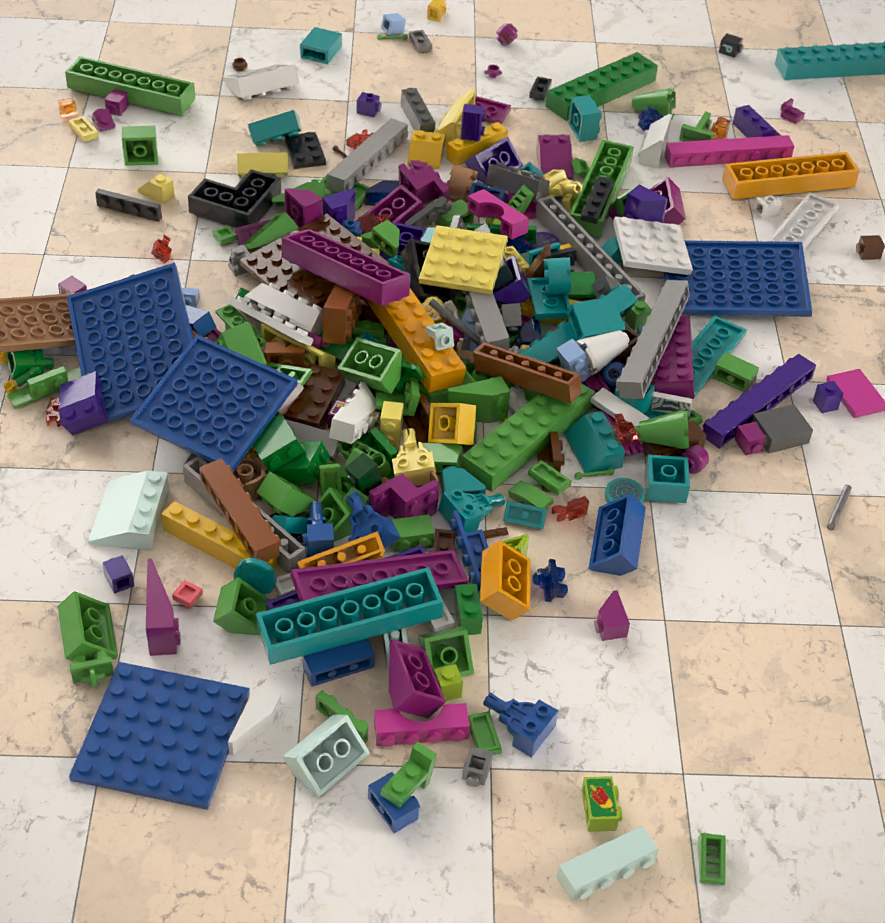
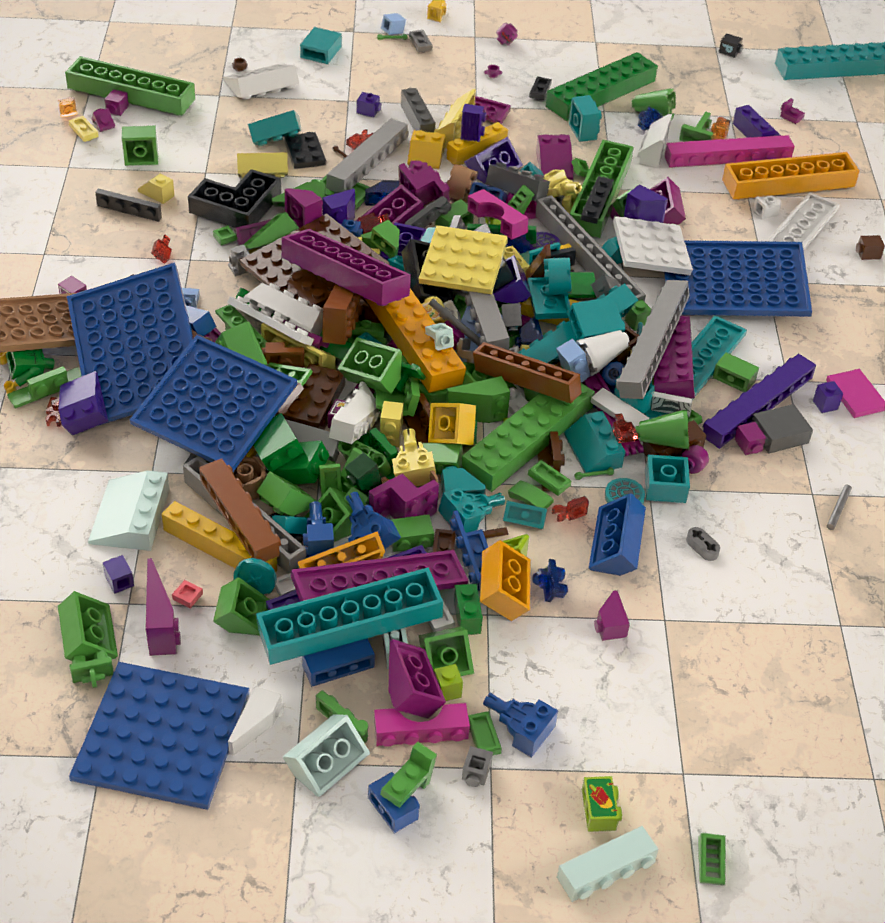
(703, 544): none -> flat silver beam

